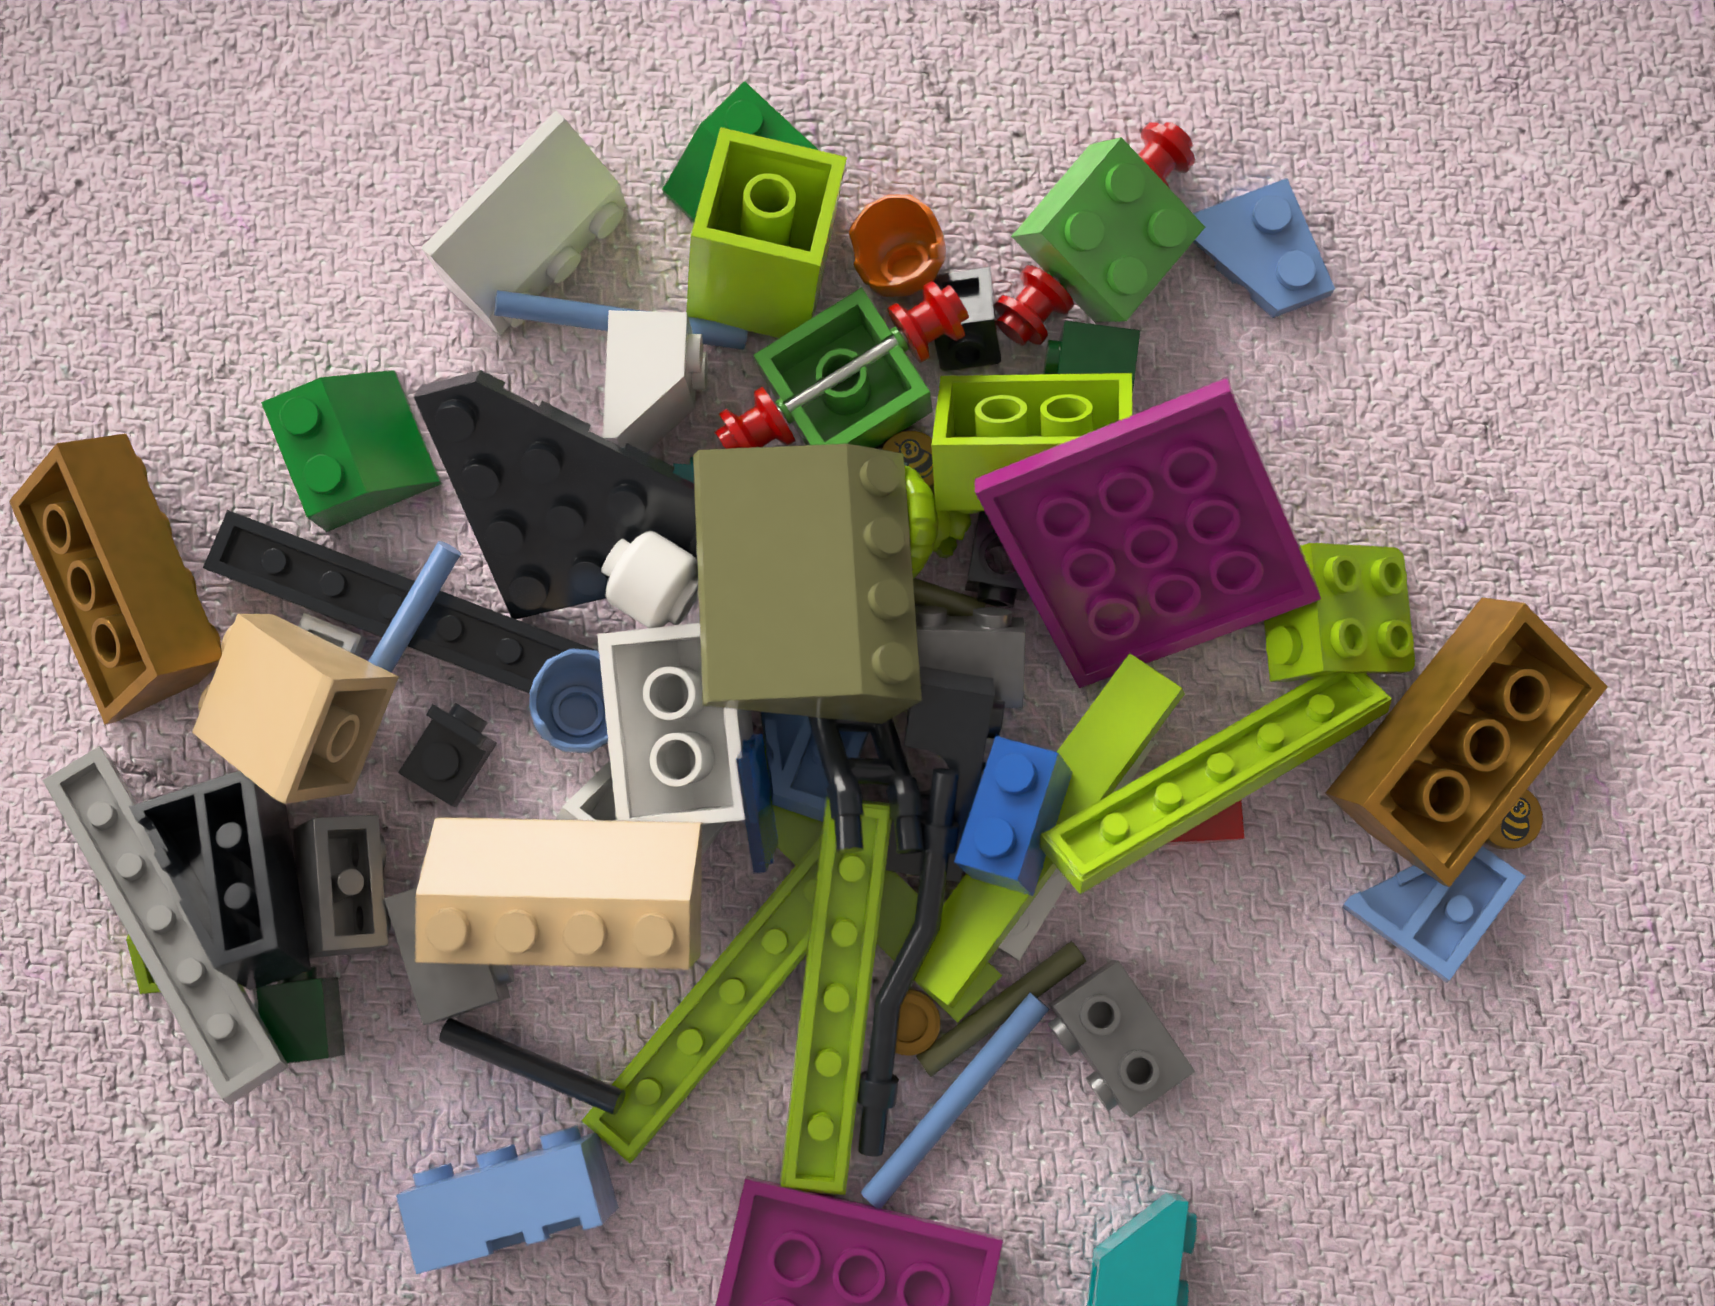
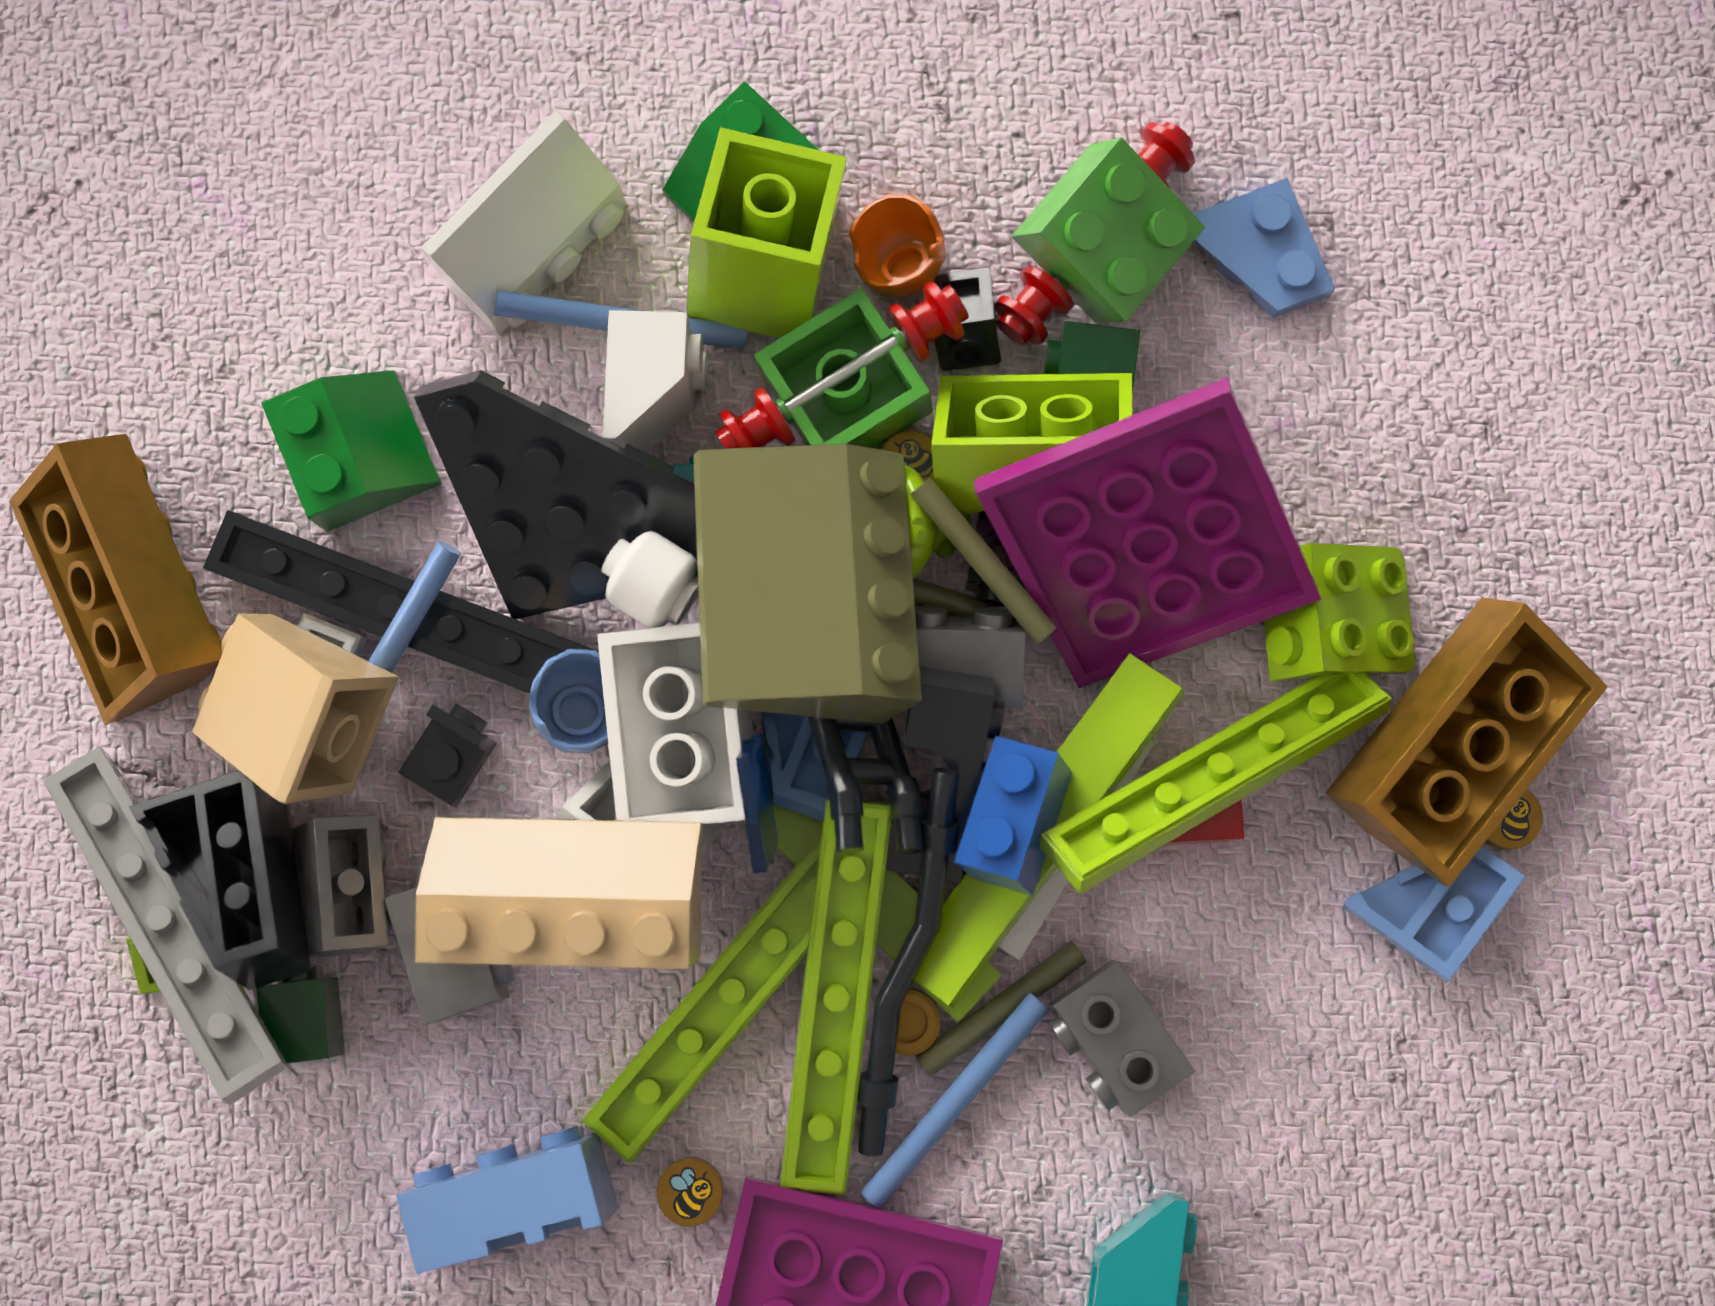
(532, 1066): black bar -> none
(690, 1191): none -> tile
(983, 560): none -> olive bar

